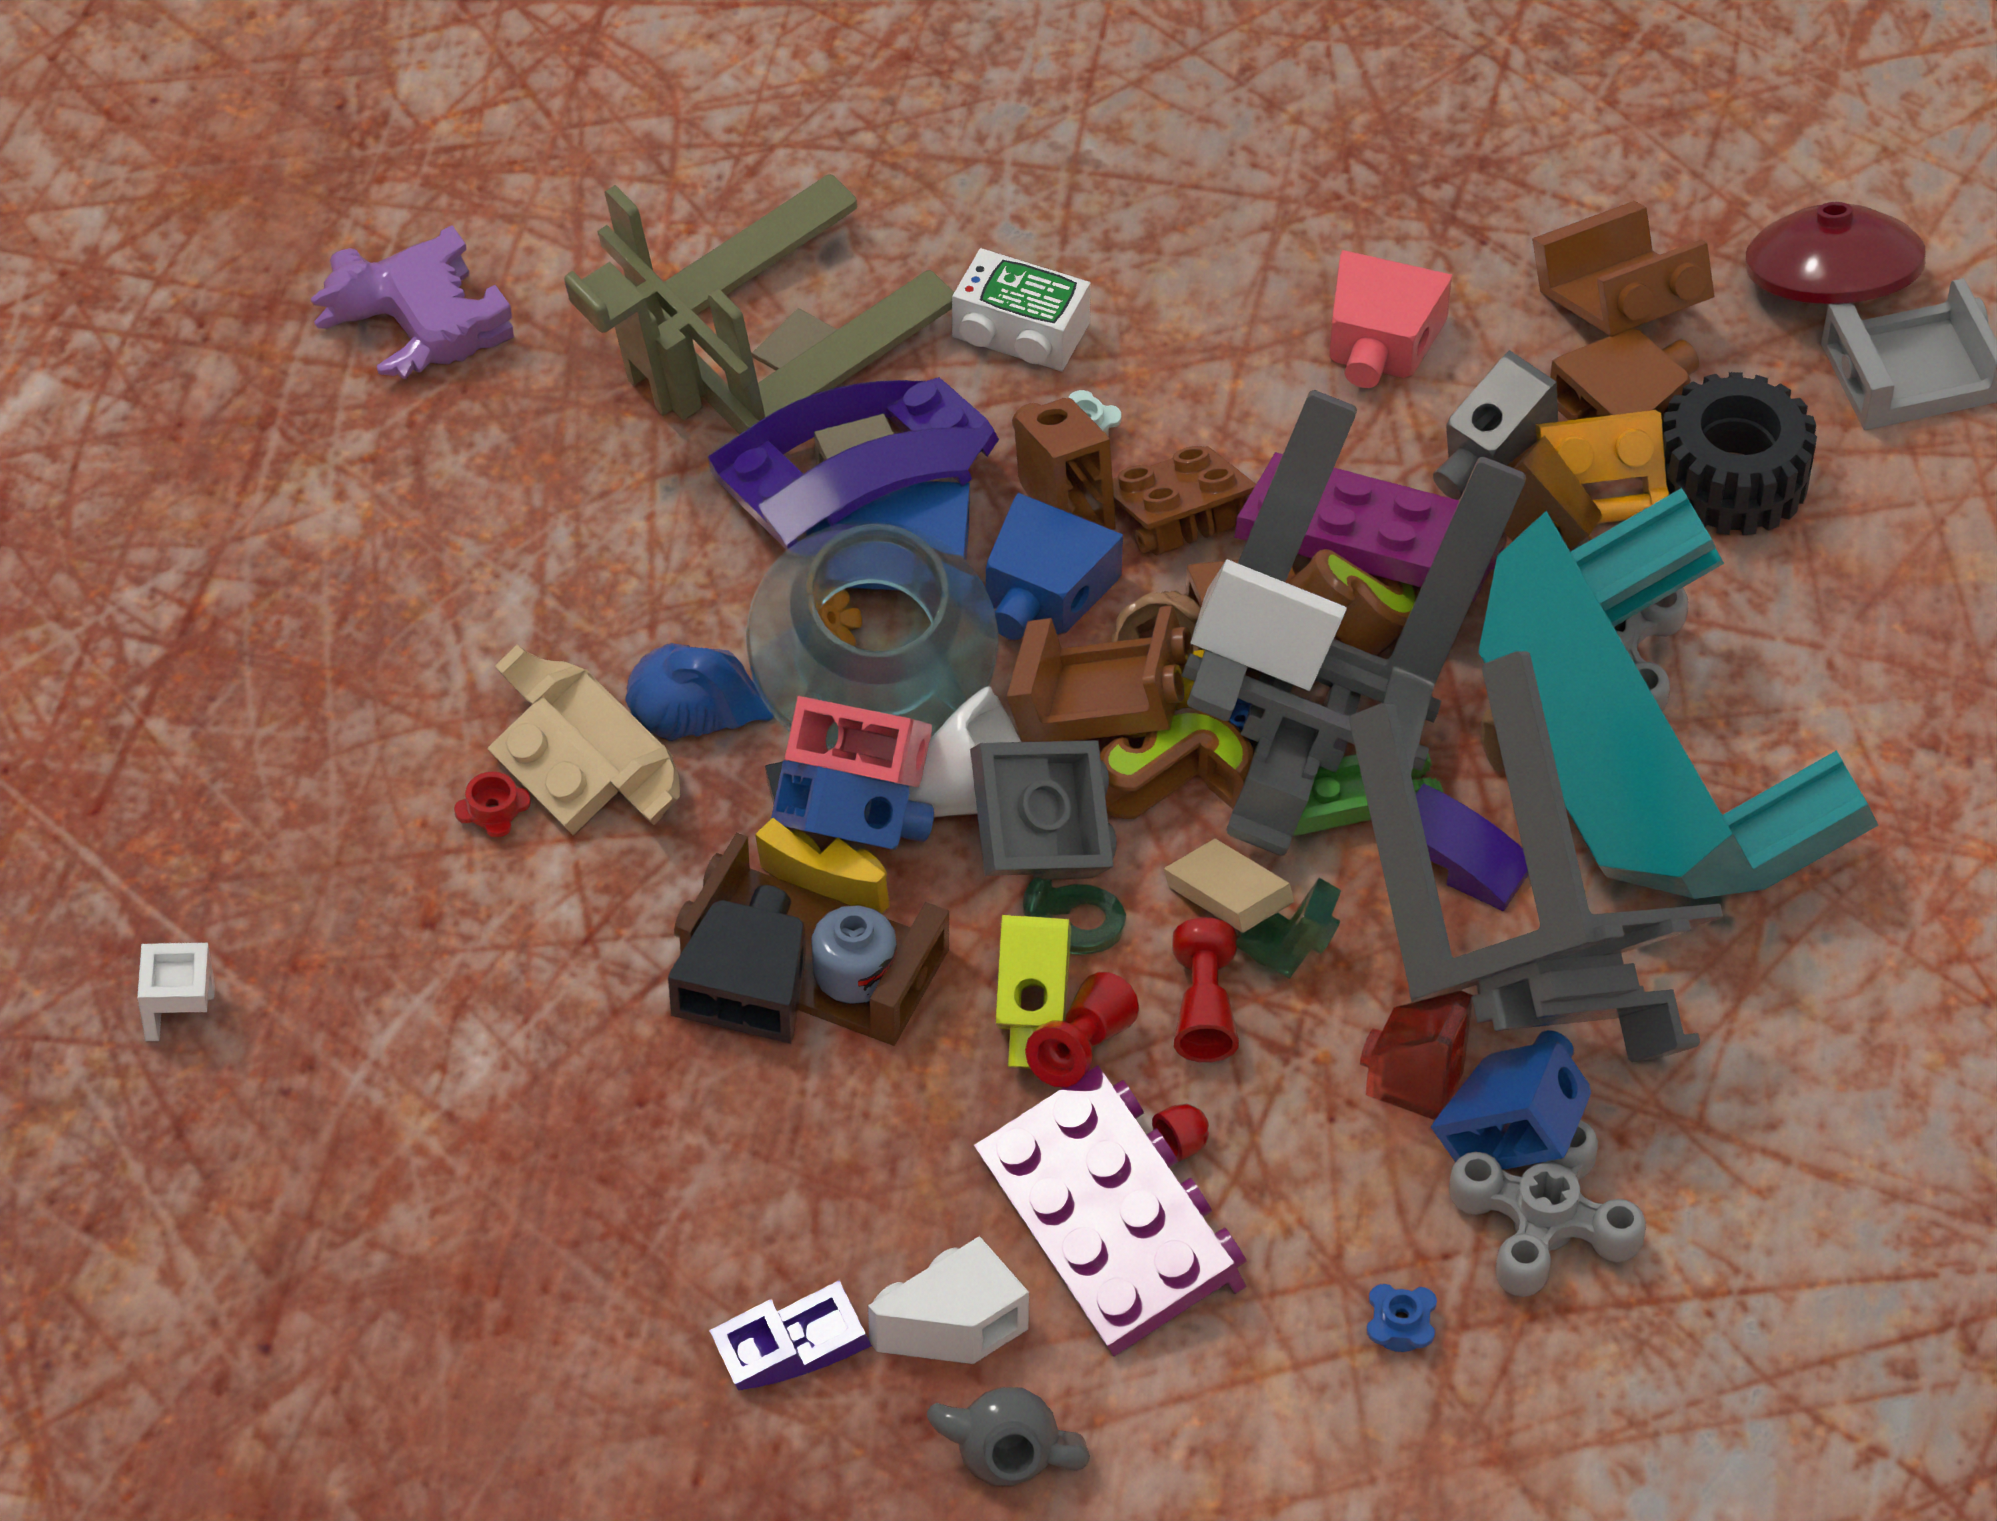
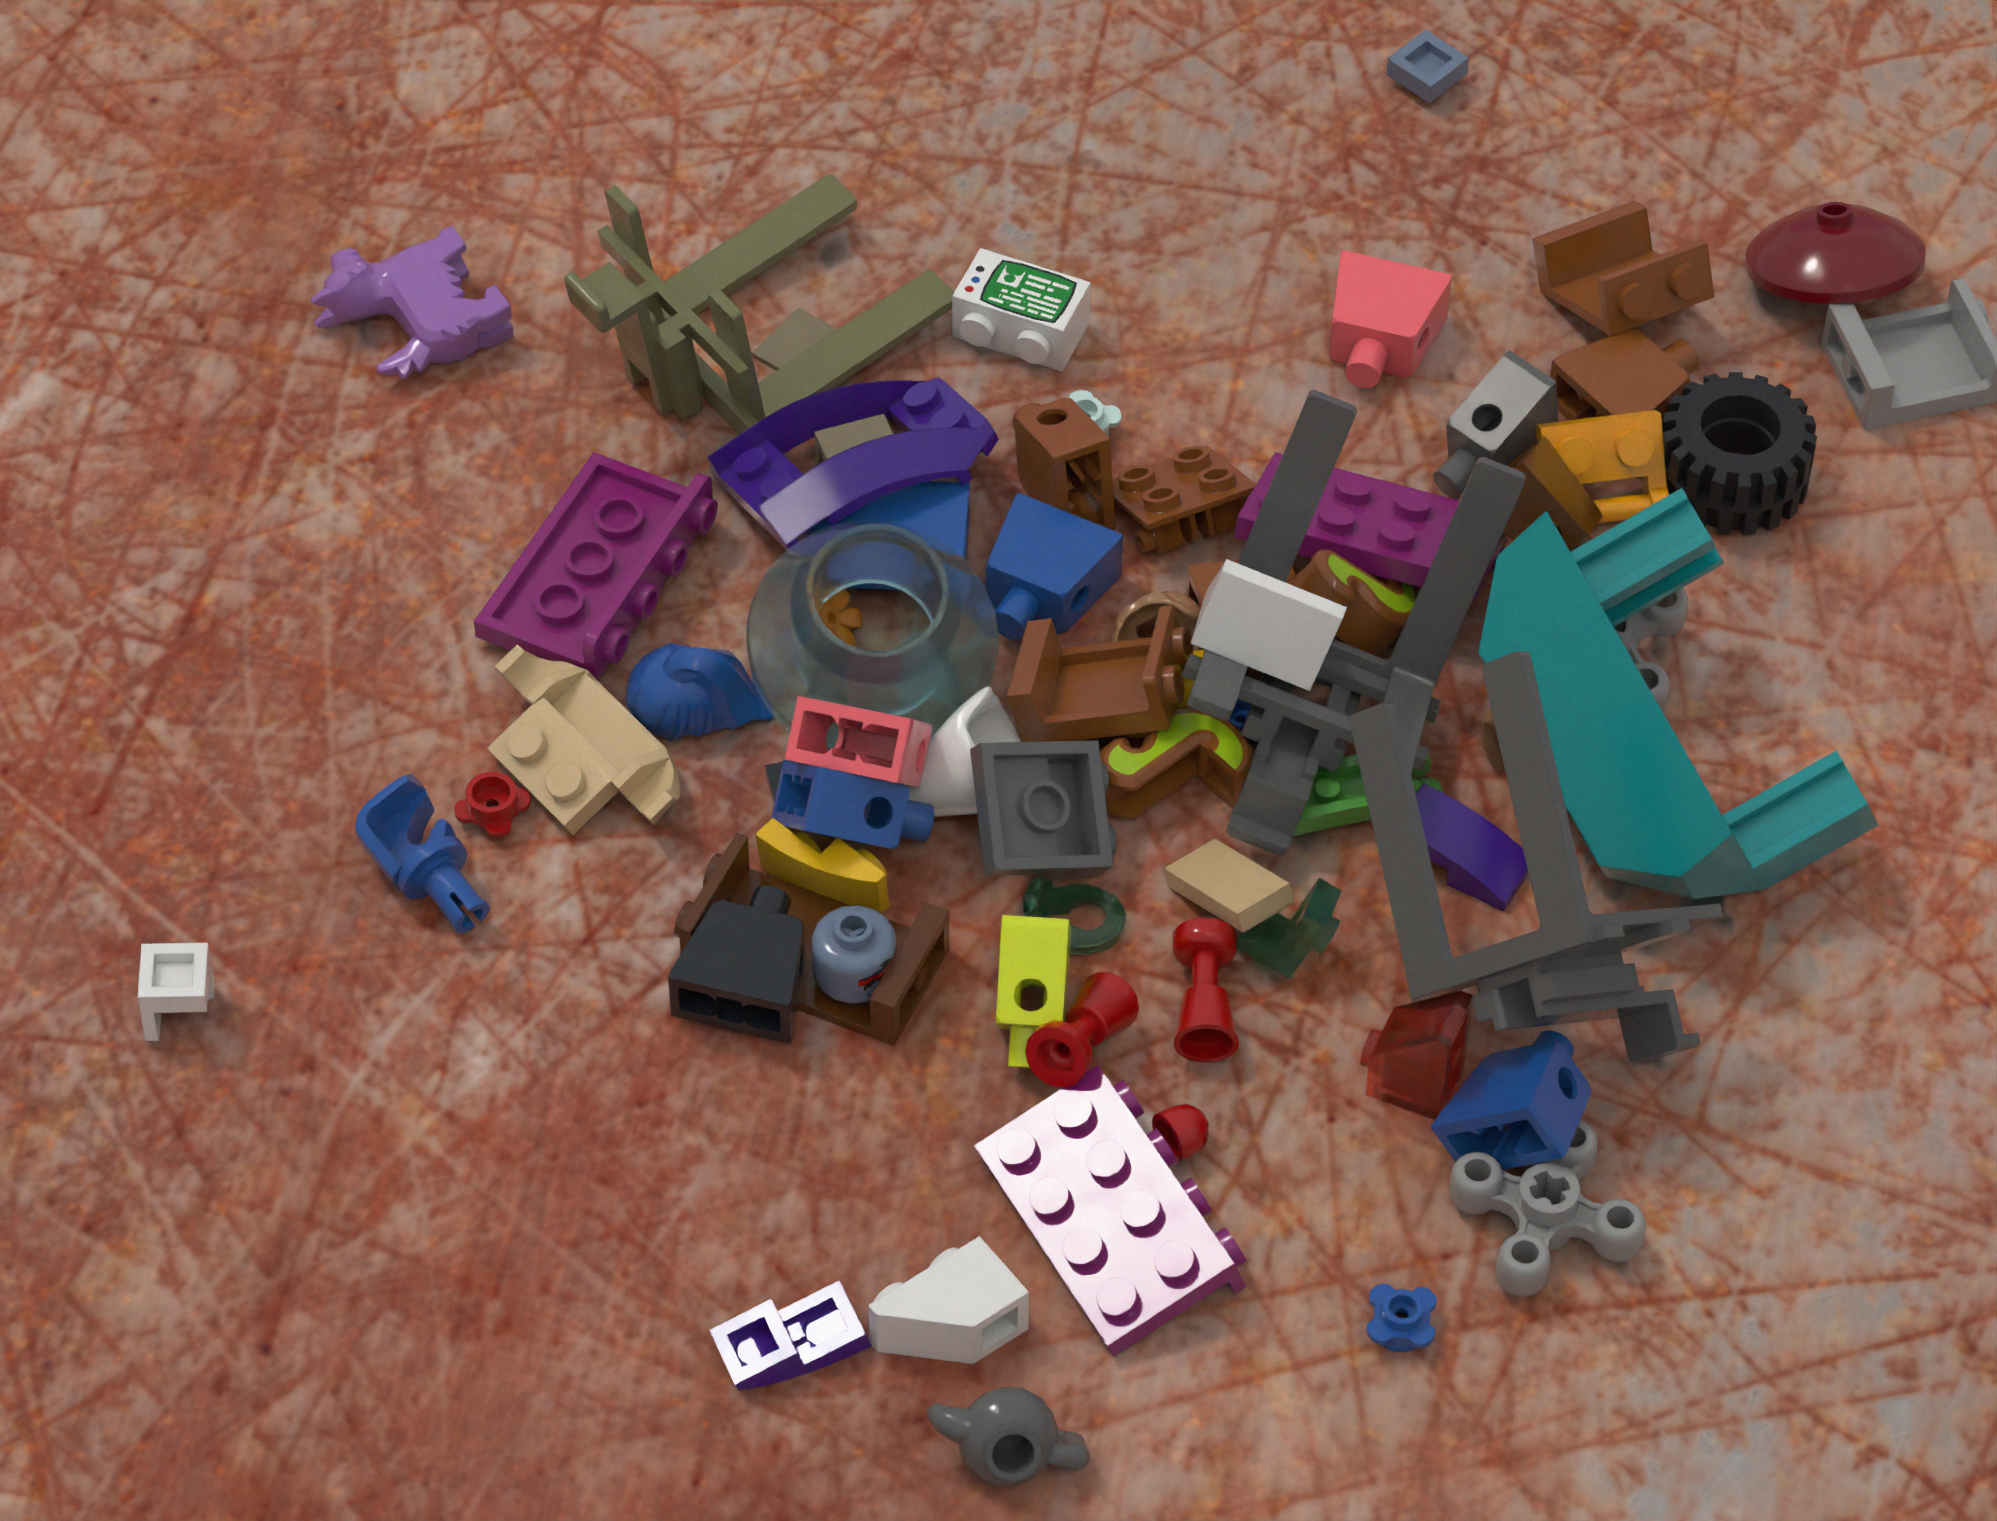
(392, 834): none -> blue piece
(597, 565): none -> magenta bracket
(1427, 66): none -> sand blue plate

